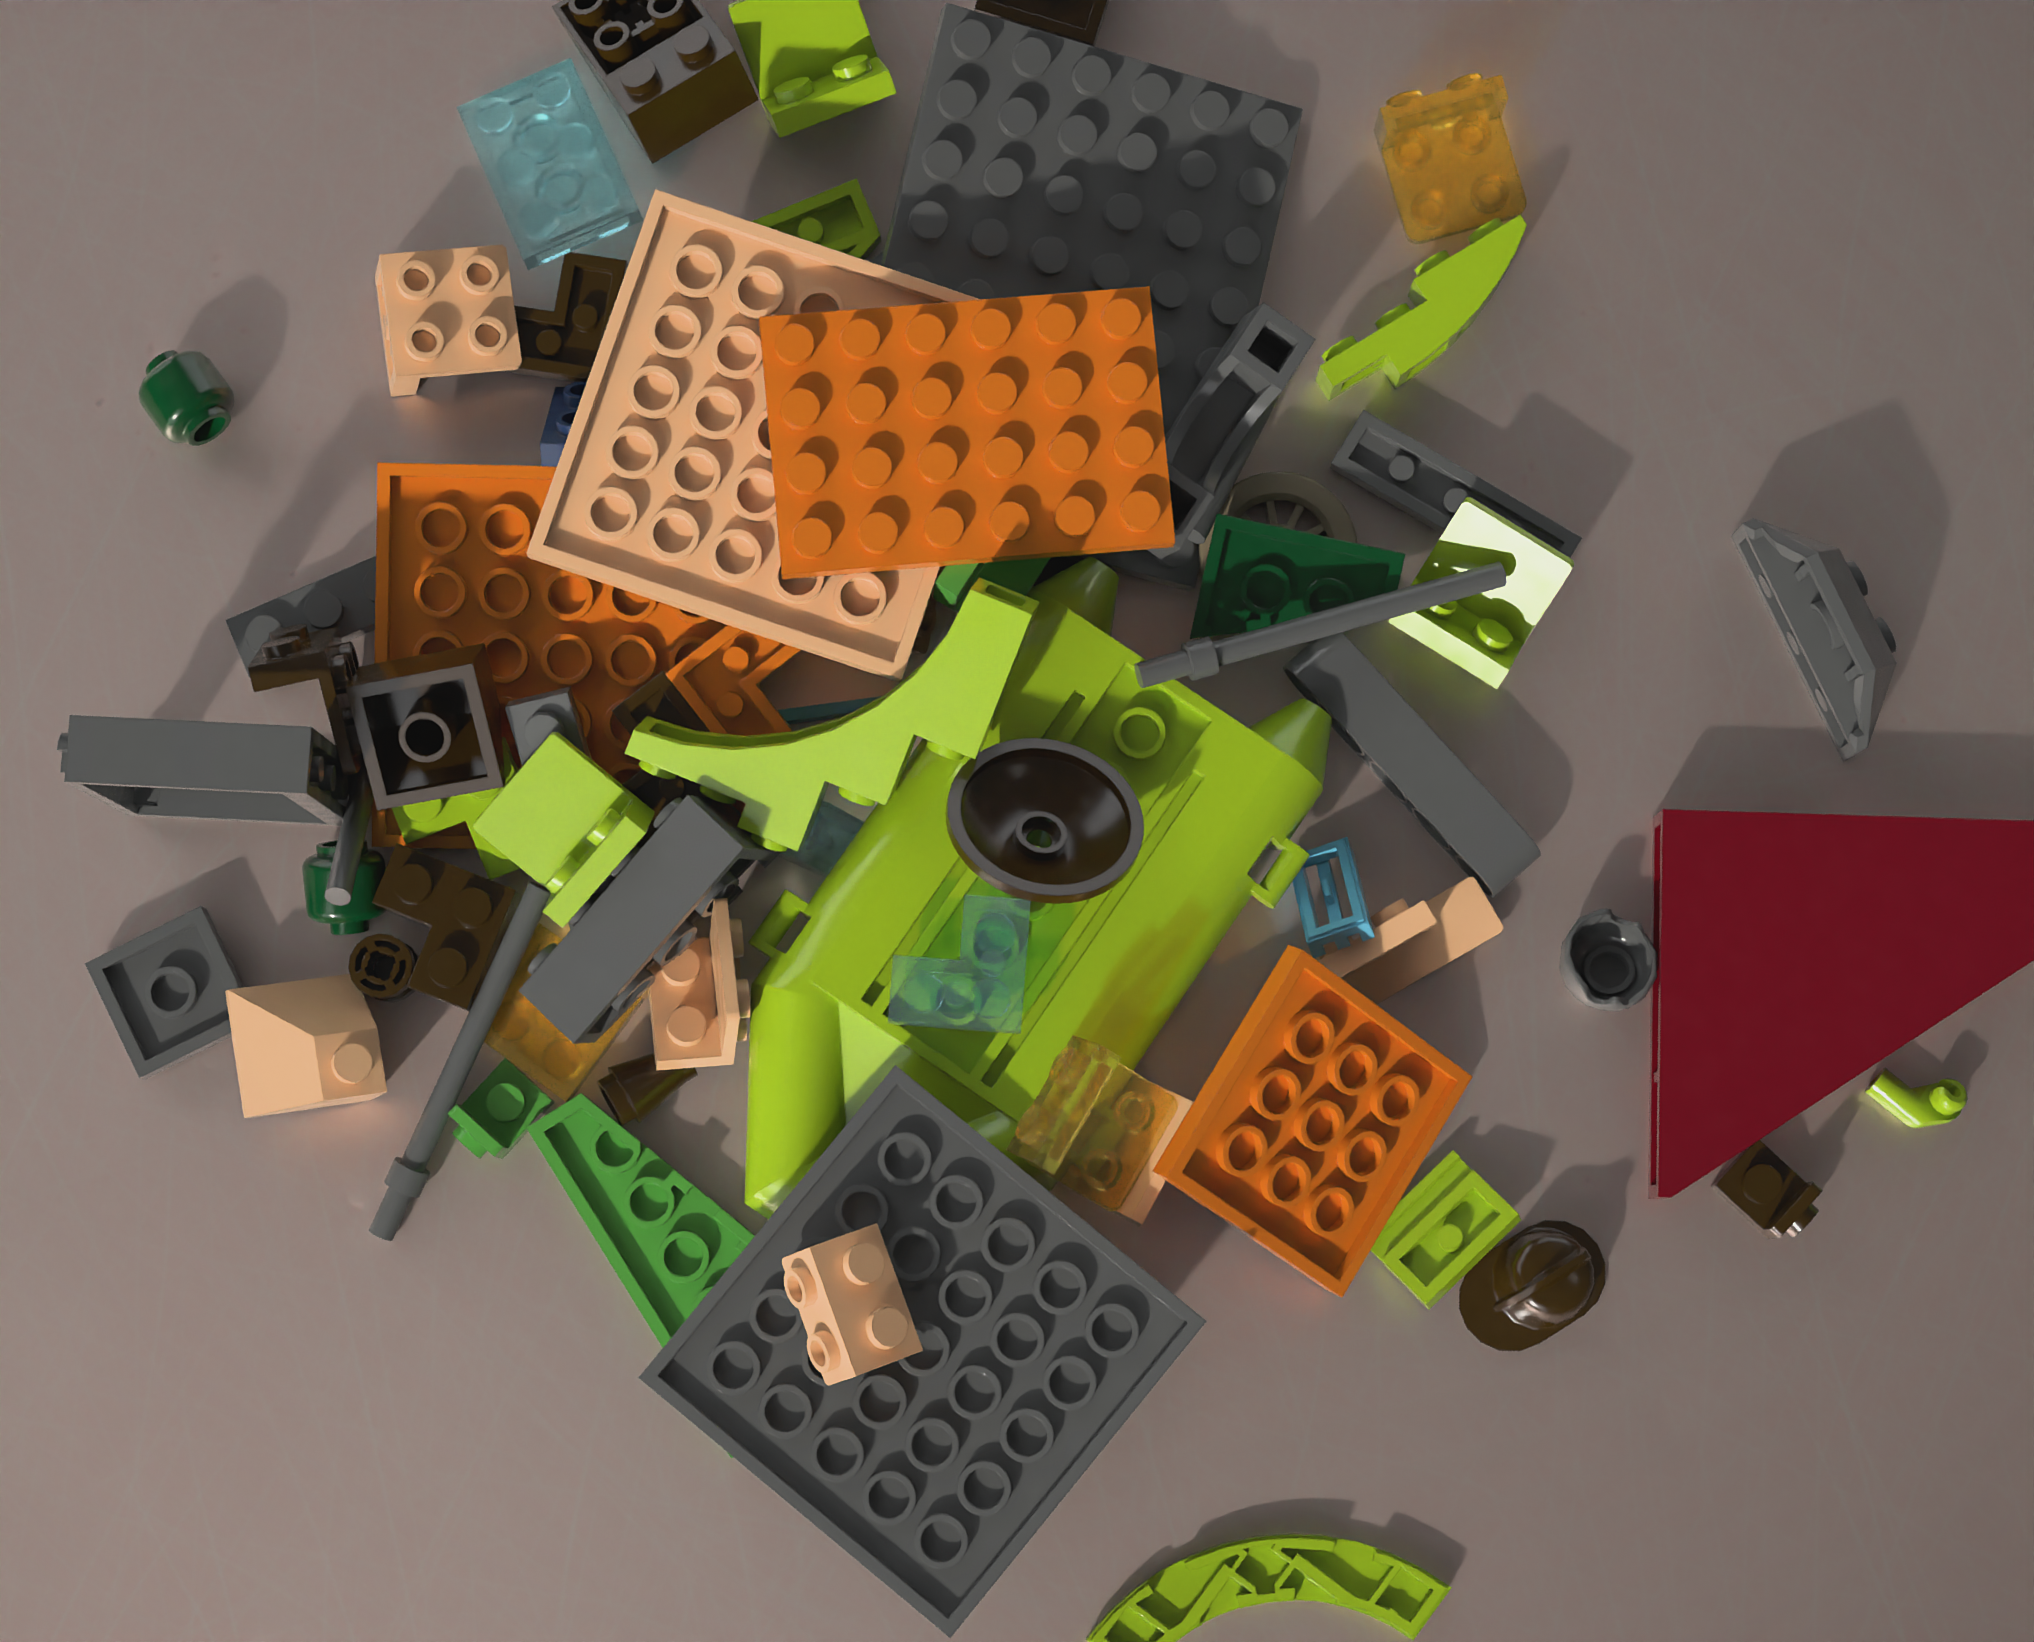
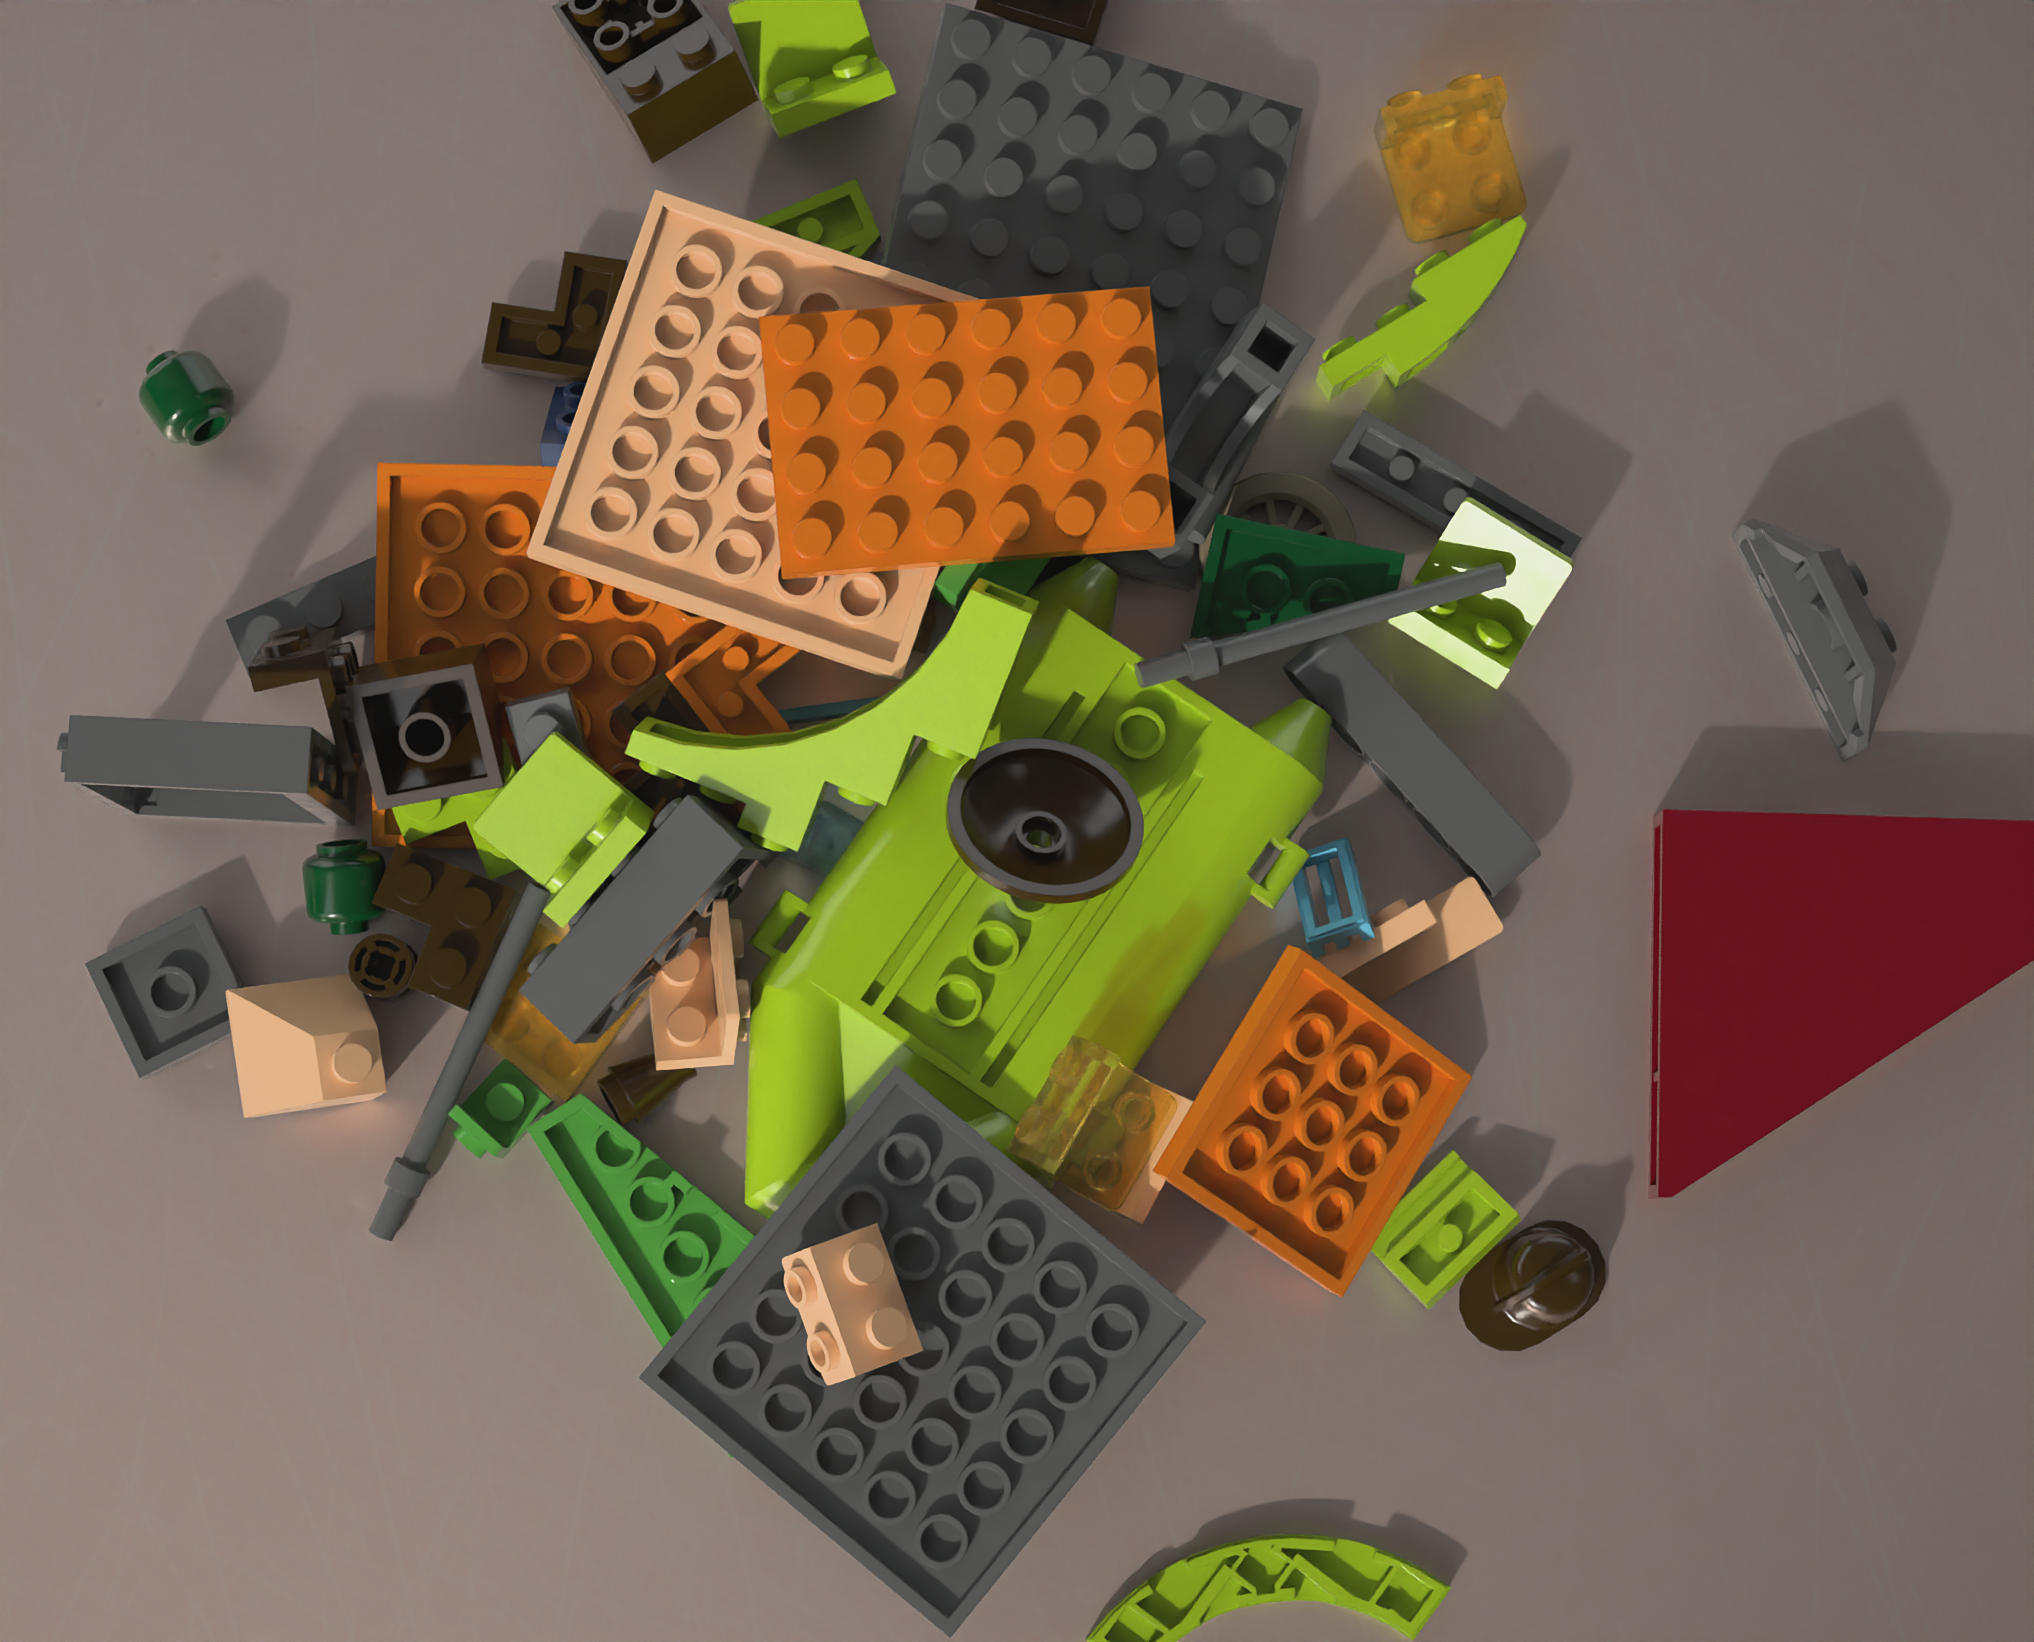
(350, 839): dark grey bar -> none
(446, 314): light nougat bracket -> none
(549, 164): clear light blue plate -> none
(982, 987): clear light blue plate -> none
(1608, 961): dark grey hair -> none
(1768, 1192): dark brown bracket -> none
(1918, 1105): lime arm -> none

